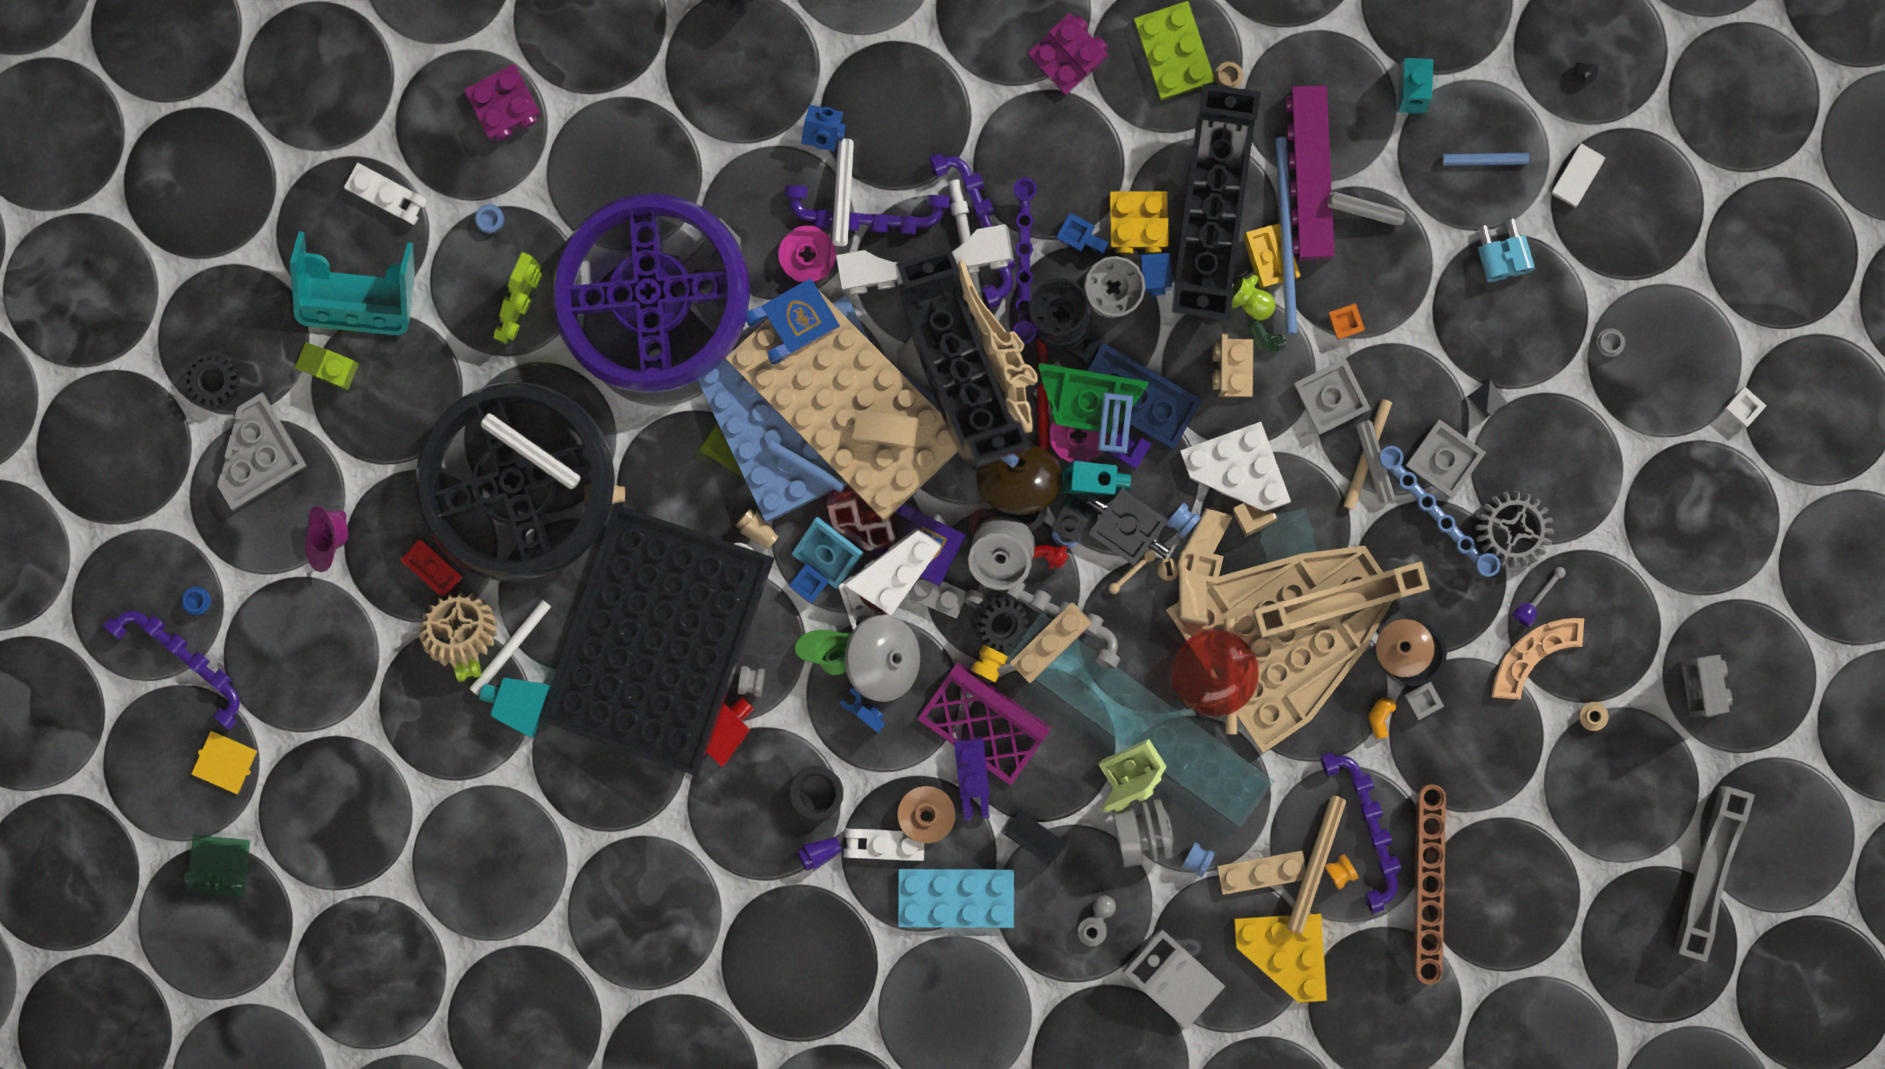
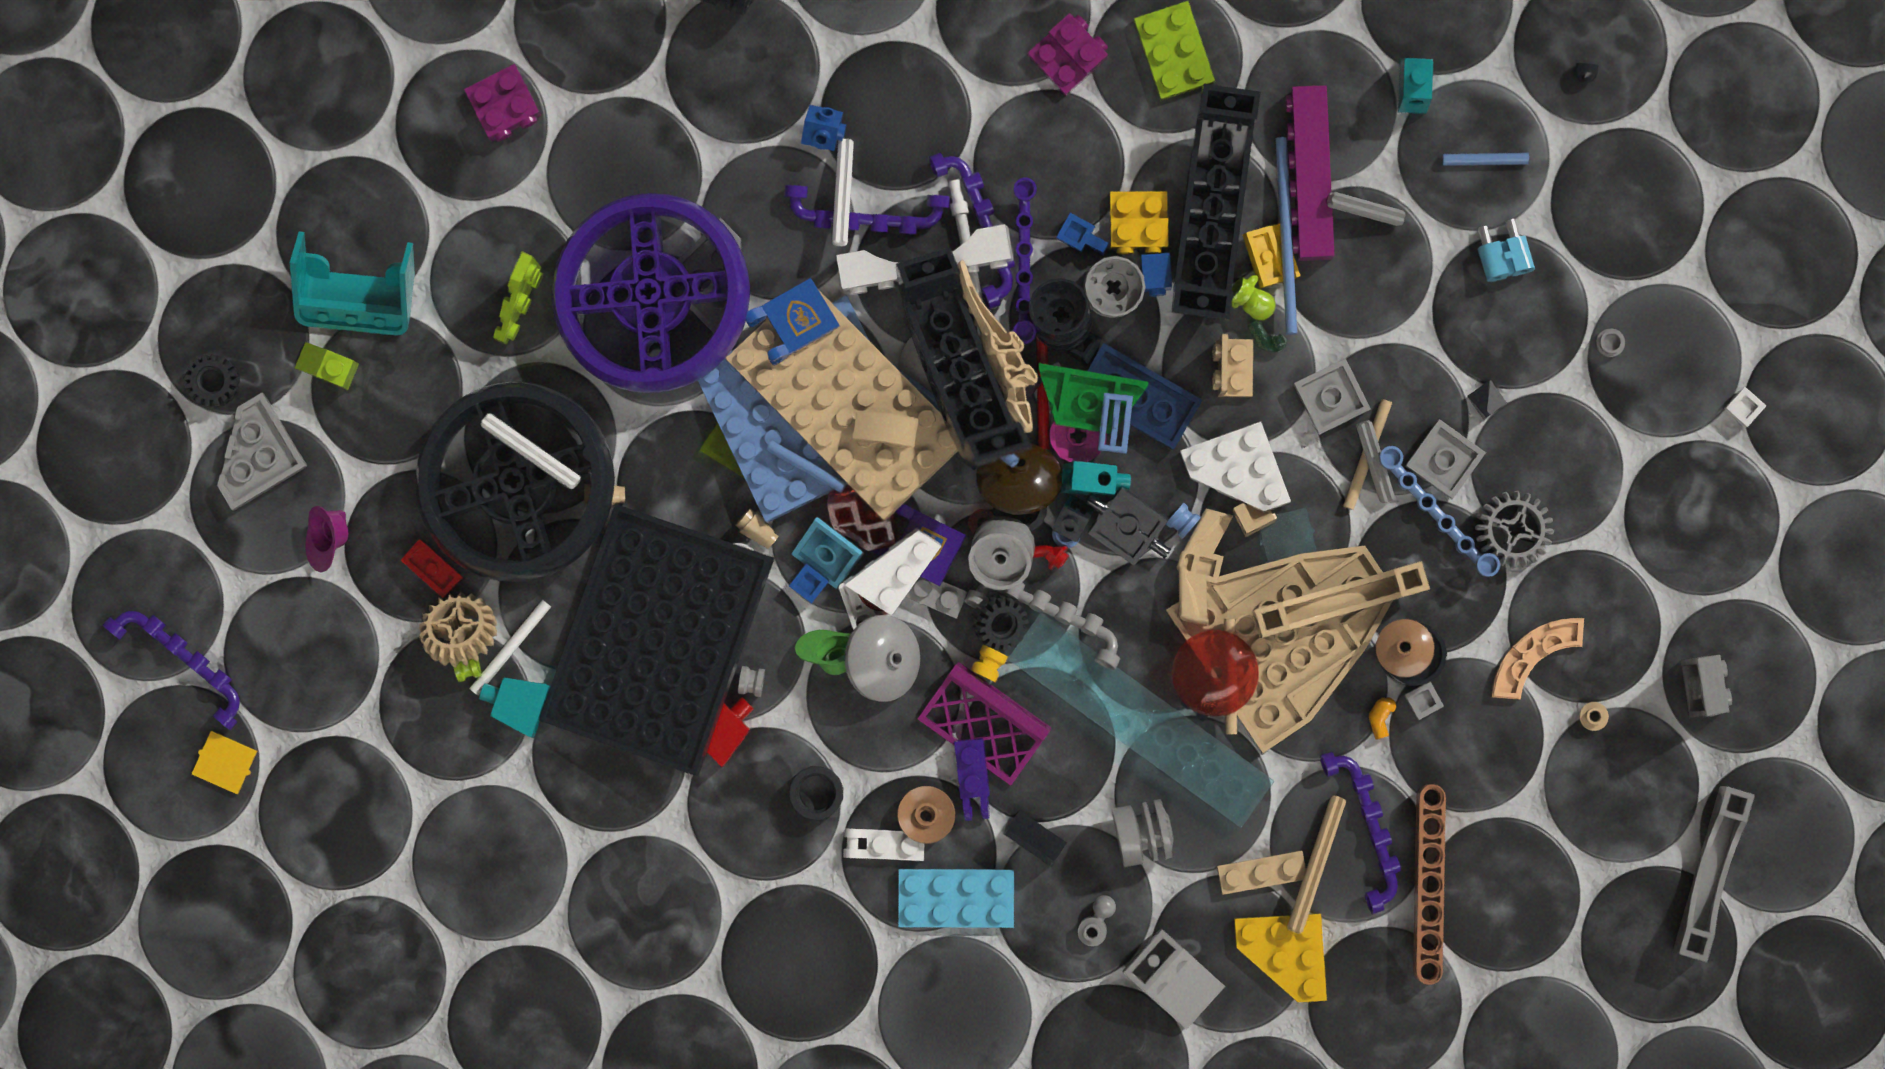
(196, 600): blue plate -> none
(218, 865): clear green hinge -> none
(384, 193): white plate -> none
(489, 219): medium blue tile -> none
(795, 242): dark pink plate -> none
(818, 853): dark purple cone -> none
(869, 716): blue plate -> none
(1051, 642): tan plate -> none
(1132, 774): yellowish green bracket -> none
(1135, 450): dark purple panel -> none
(1148, 557): tan hinge -> none
(1162, 572): tan hinge -> none
(1198, 859): medium blue wheel -> none
(1229, 75): tan plate -> none
(1341, 871): light orange wheel -> none
(1346, 321): orange plate -> none
(1526, 612): hinge -> none
(1578, 175): white tile -> none

